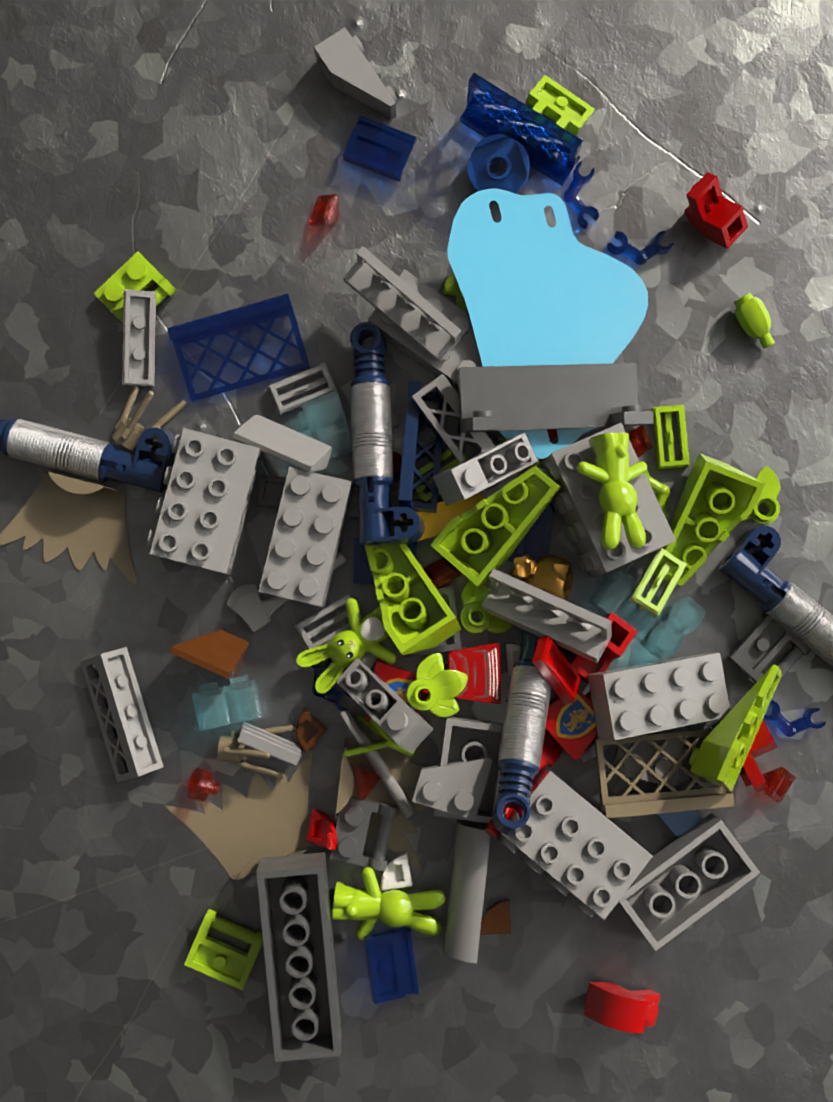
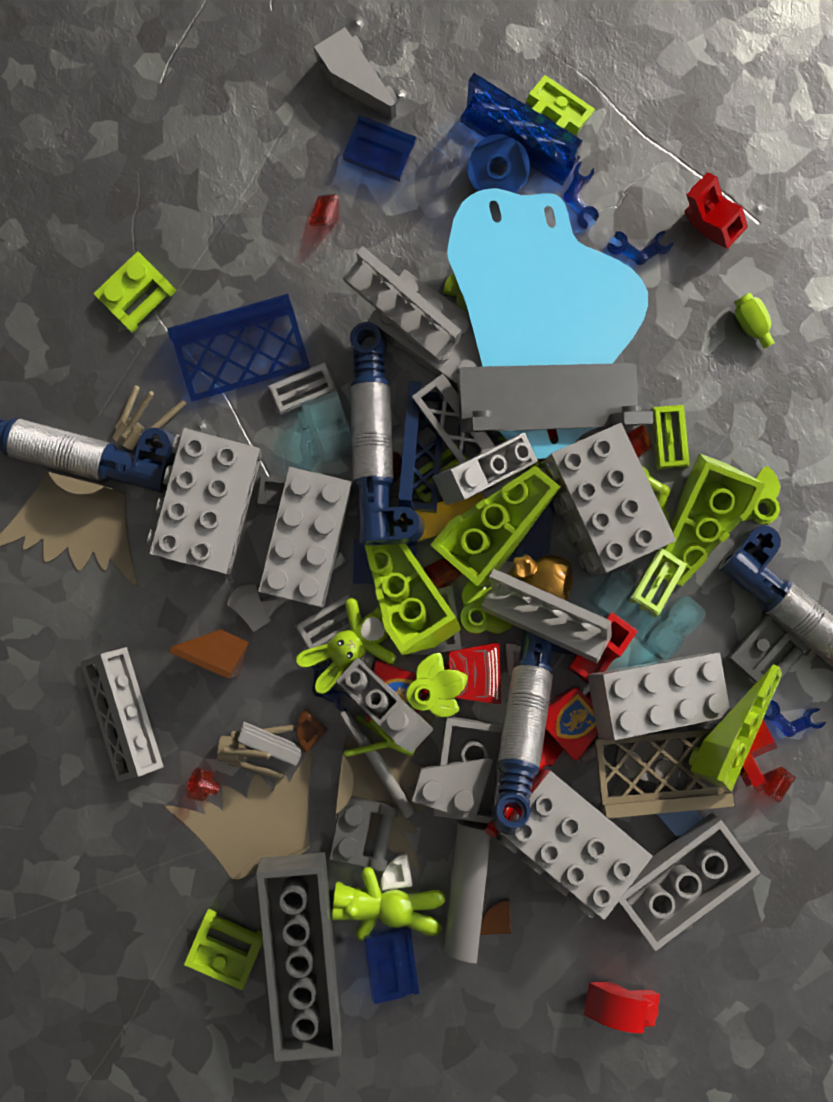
(138, 337): light grey tile -> none
(227, 704): clear light blue brick -> none
(284, 443): light grey slope -> none
(321, 830): red tile -> none
(365, 780): clear red slope -> none
(556, 669): red tile -> none
(616, 495): lime animal -> none

